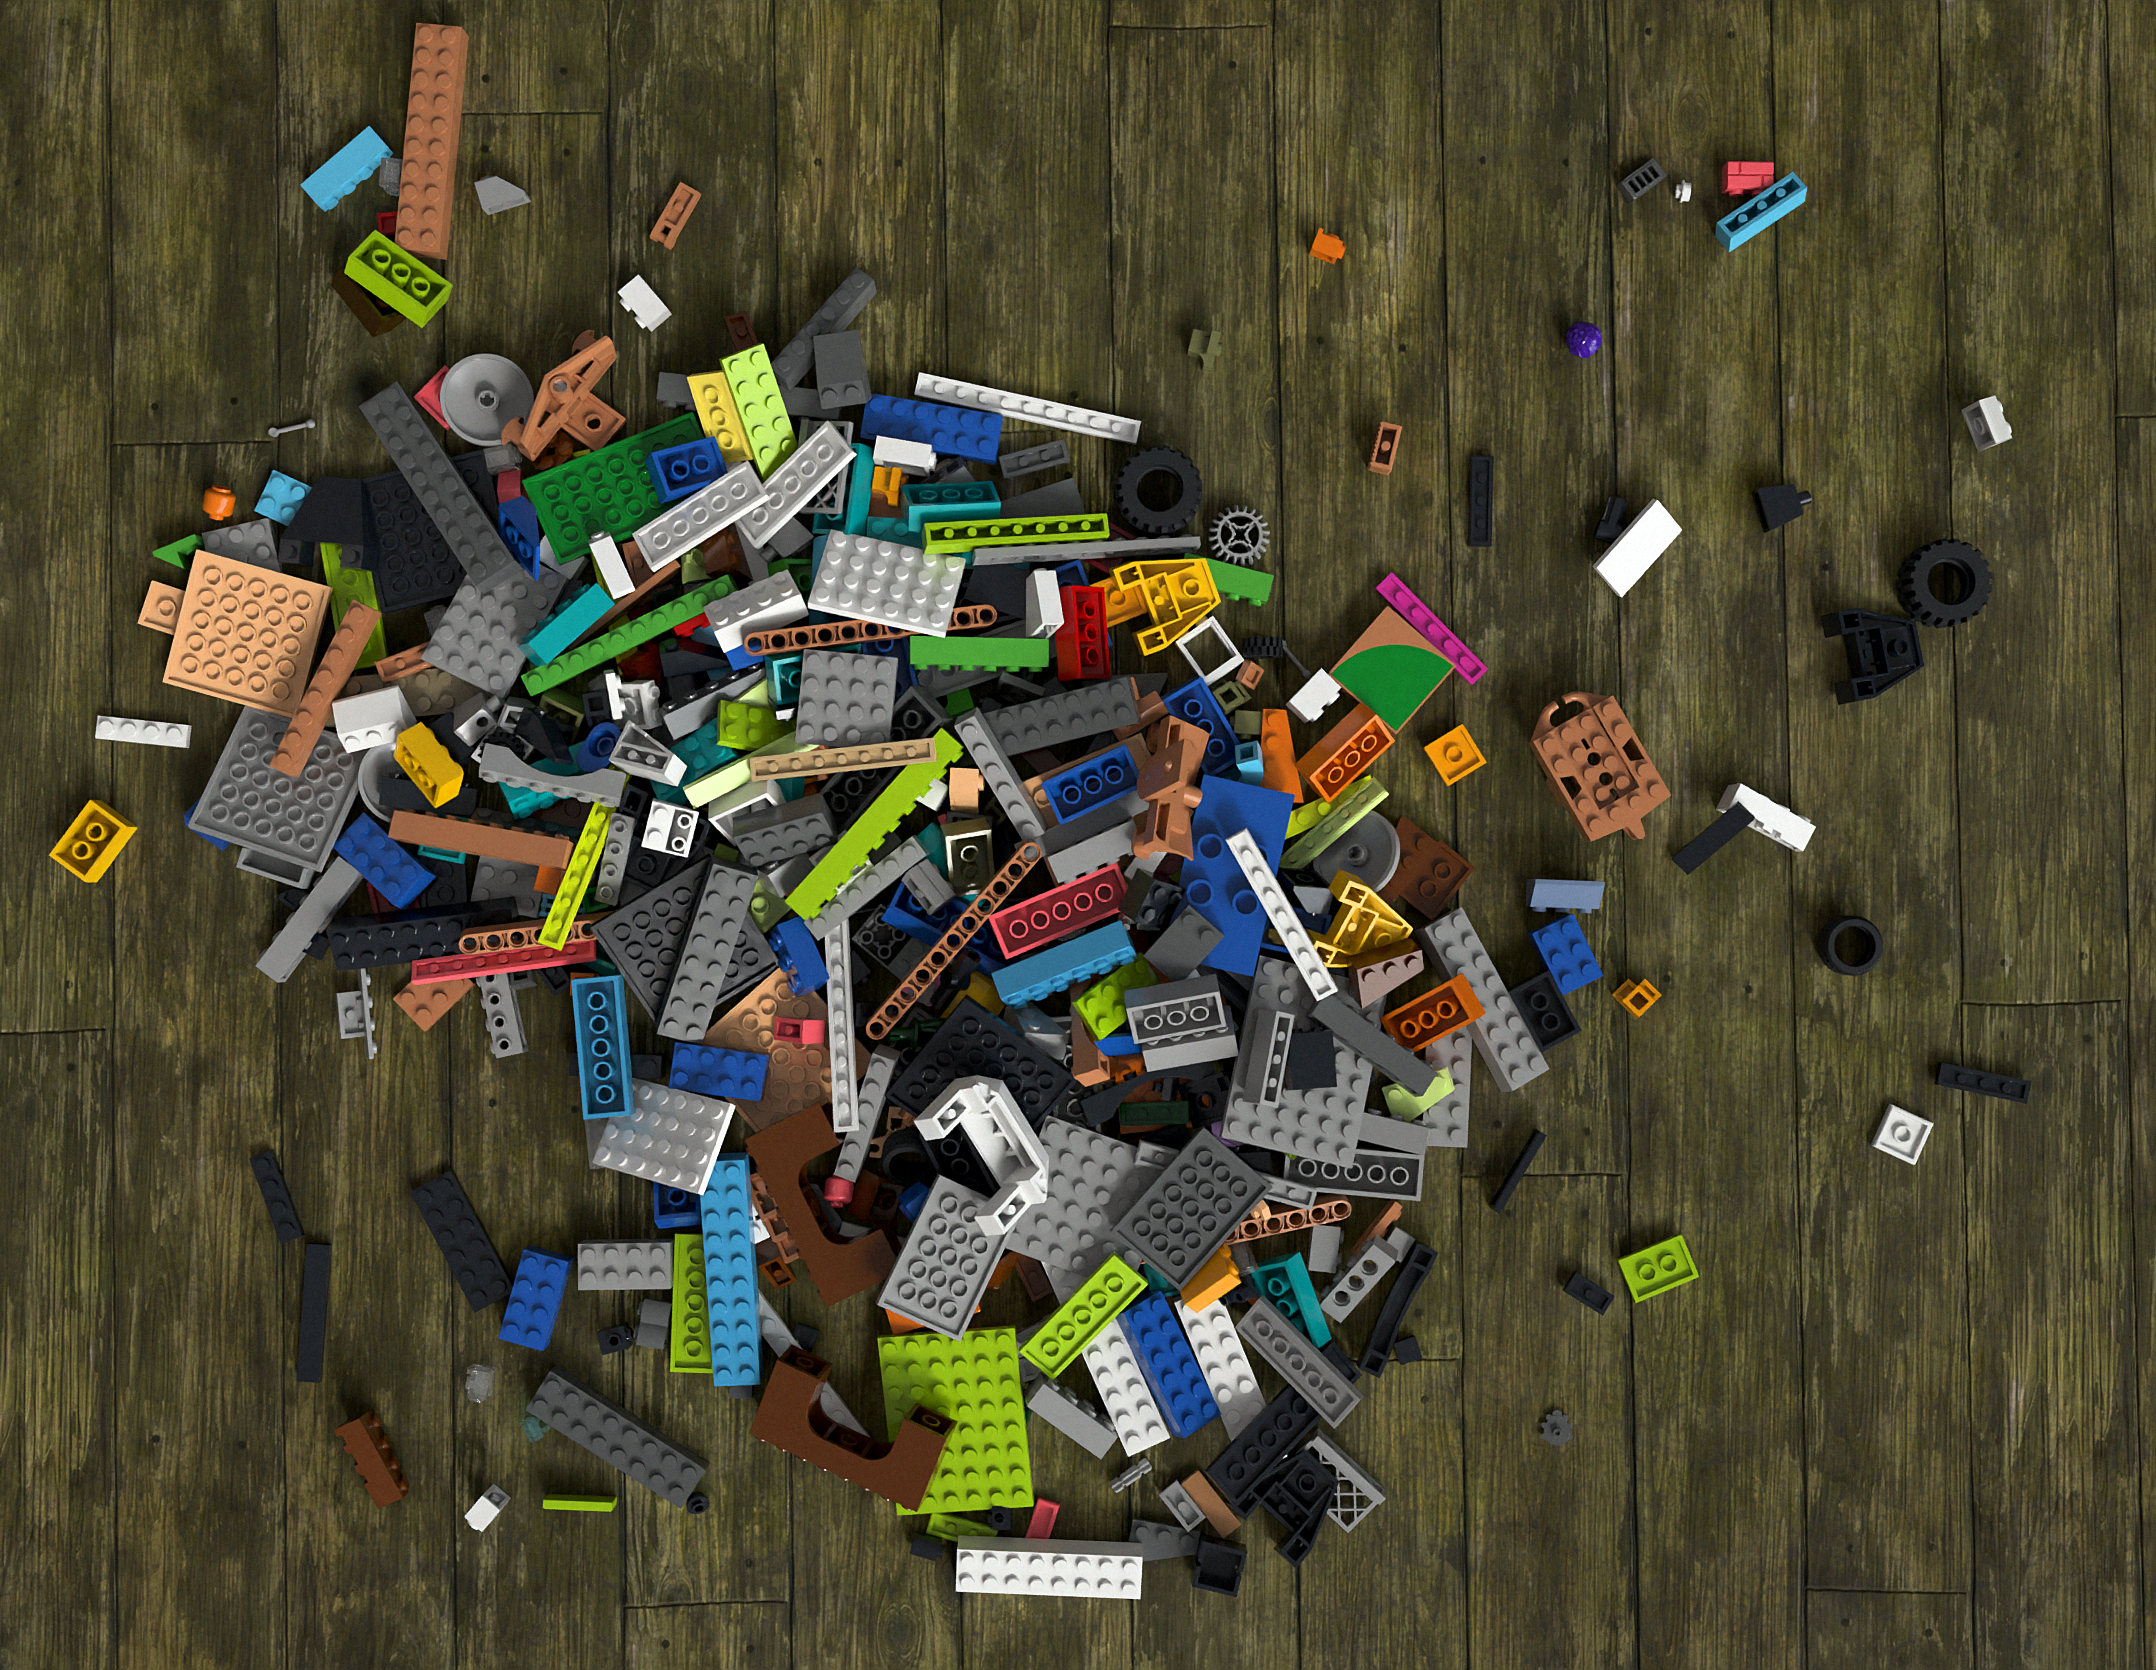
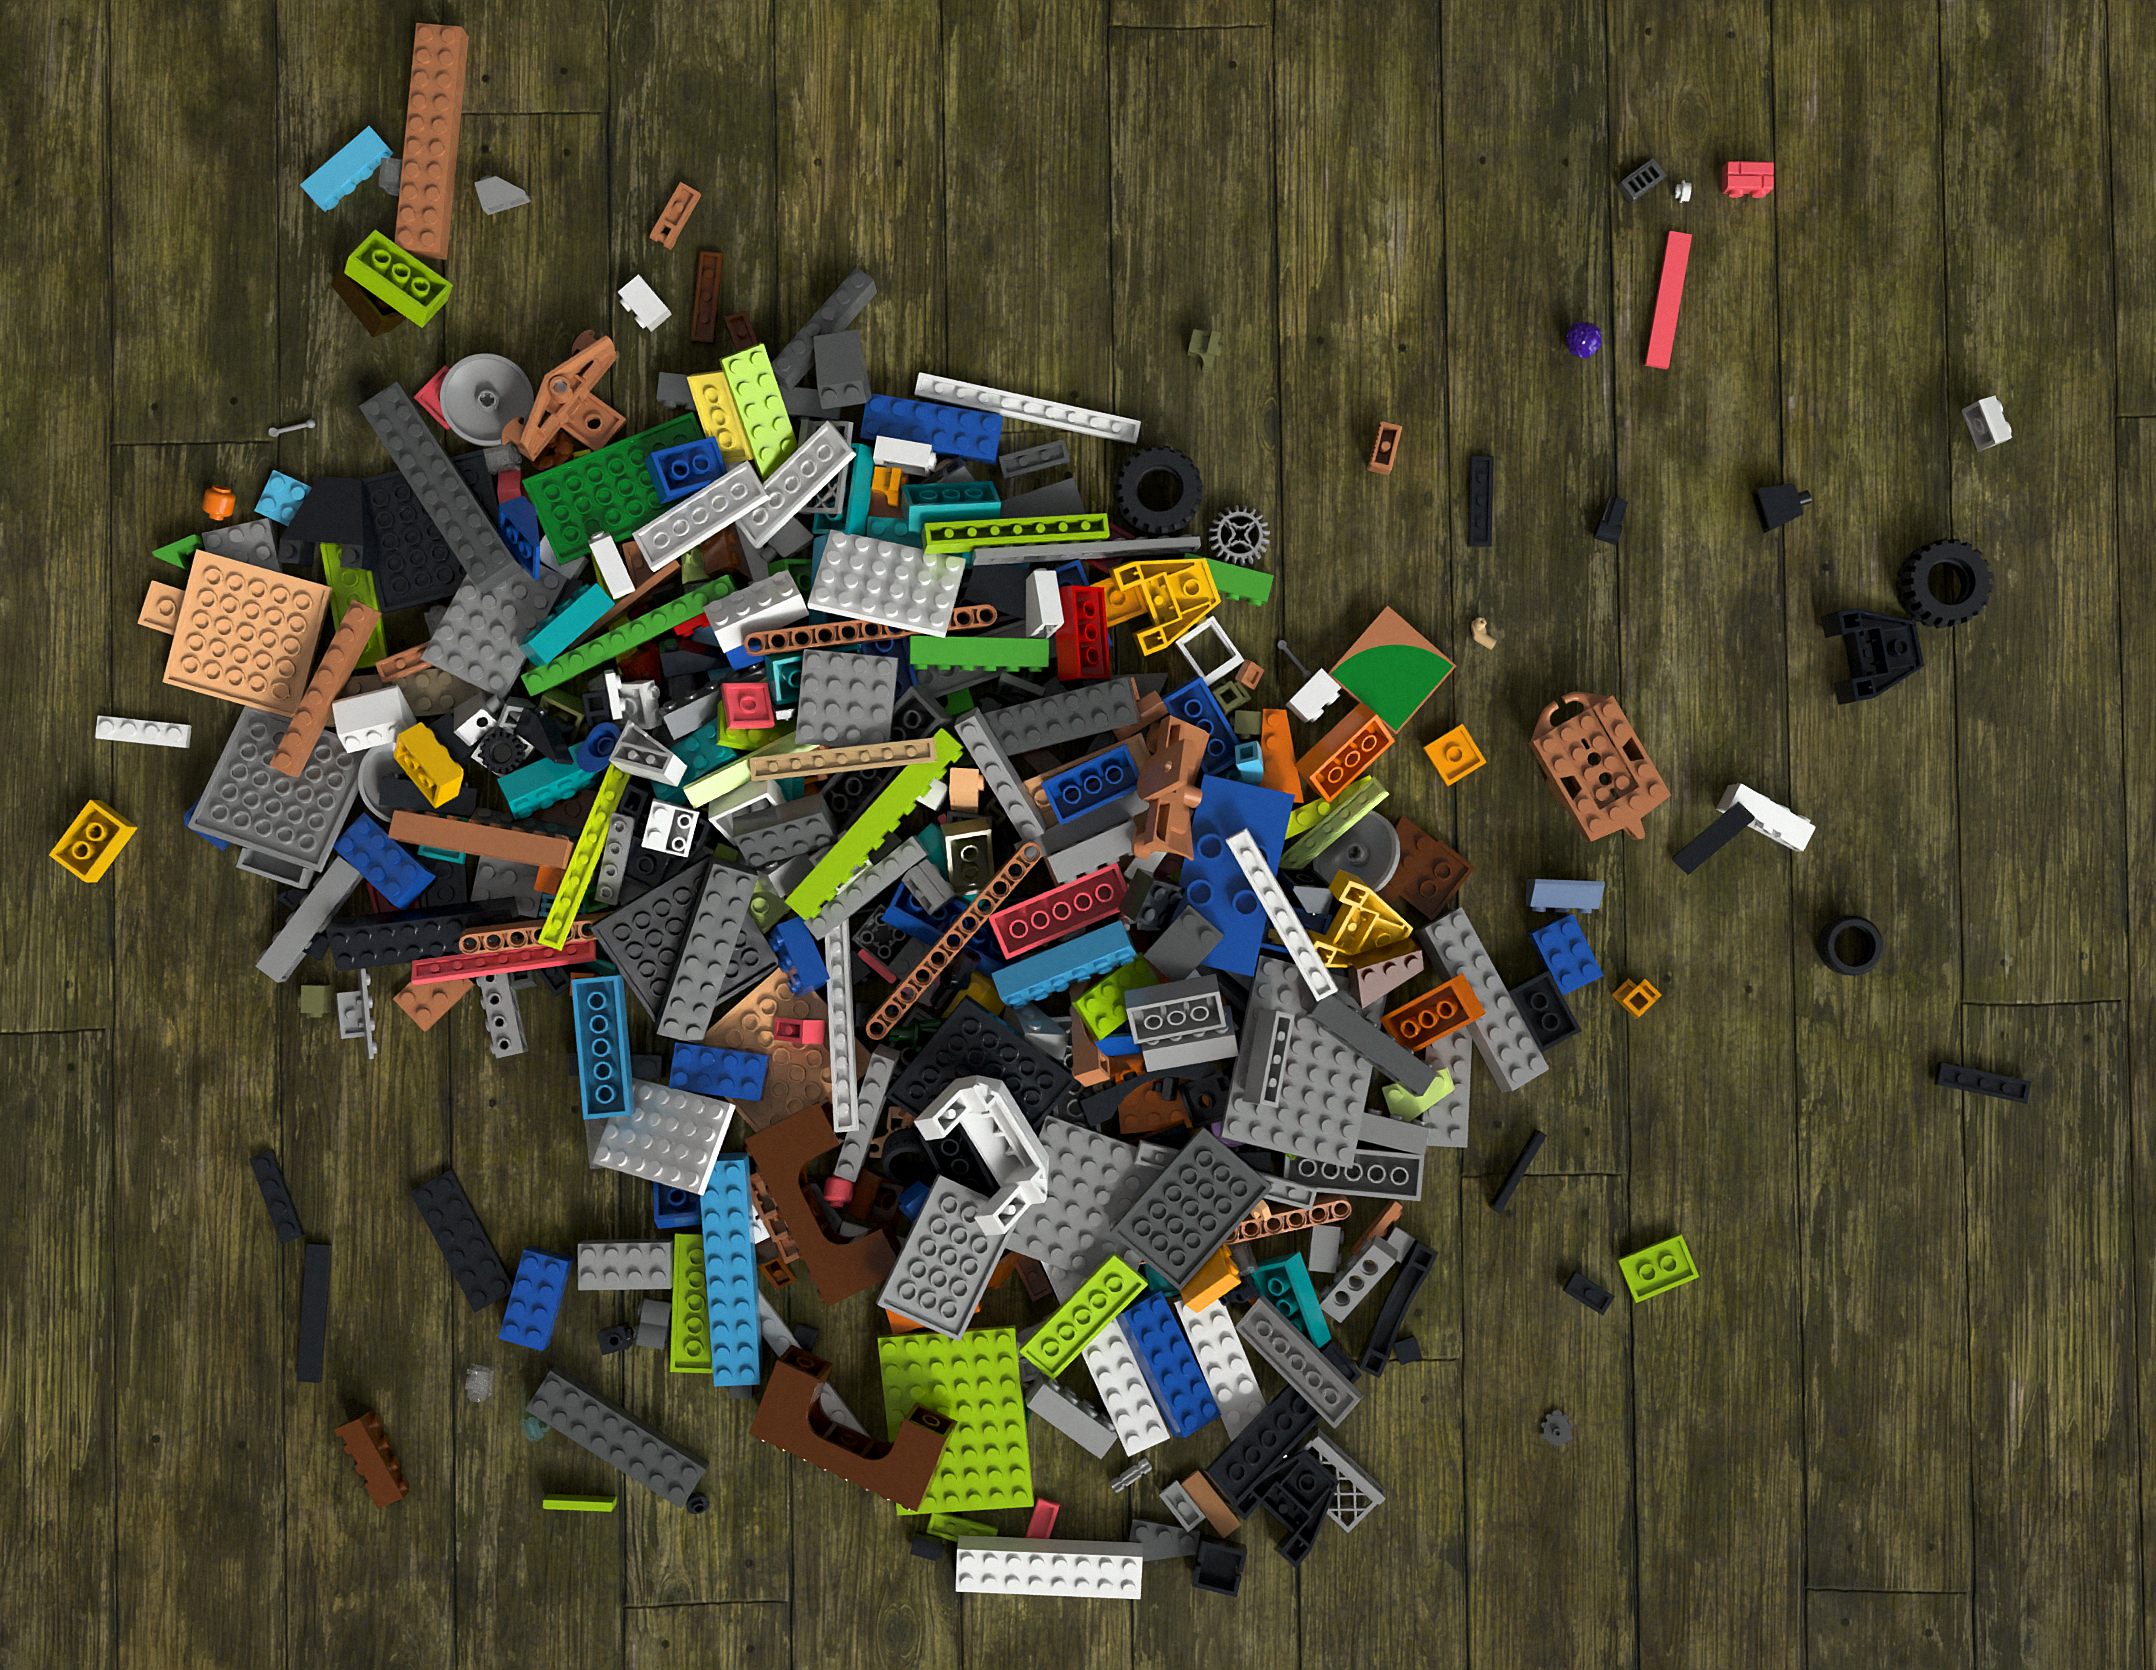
(315, 999): none -> olive brick
(387, 223): red tile -> none
(487, 1508): white brick -> none
(504, 766): light grey arch -> none
(707, 297): none -> reddish brown tile
(747, 705): none -> coral tile
(877, 966): none -> coral tile
(1000, 1518): black plate -> none
(1154, 1113): dark green tile -> none
(1262, 647): black tyre -> none
(1310, 1060): black brick -> none
(1327, 247): orange brick -> none
(1431, 628): dark pink plate -> none
(1479, 633): none -> tan arm
(1637, 547): white tile -> none
(1668, 300): none -> coral tile
(1761, 212): medium azure brick -> none
(1902, 1134): white tile -> none

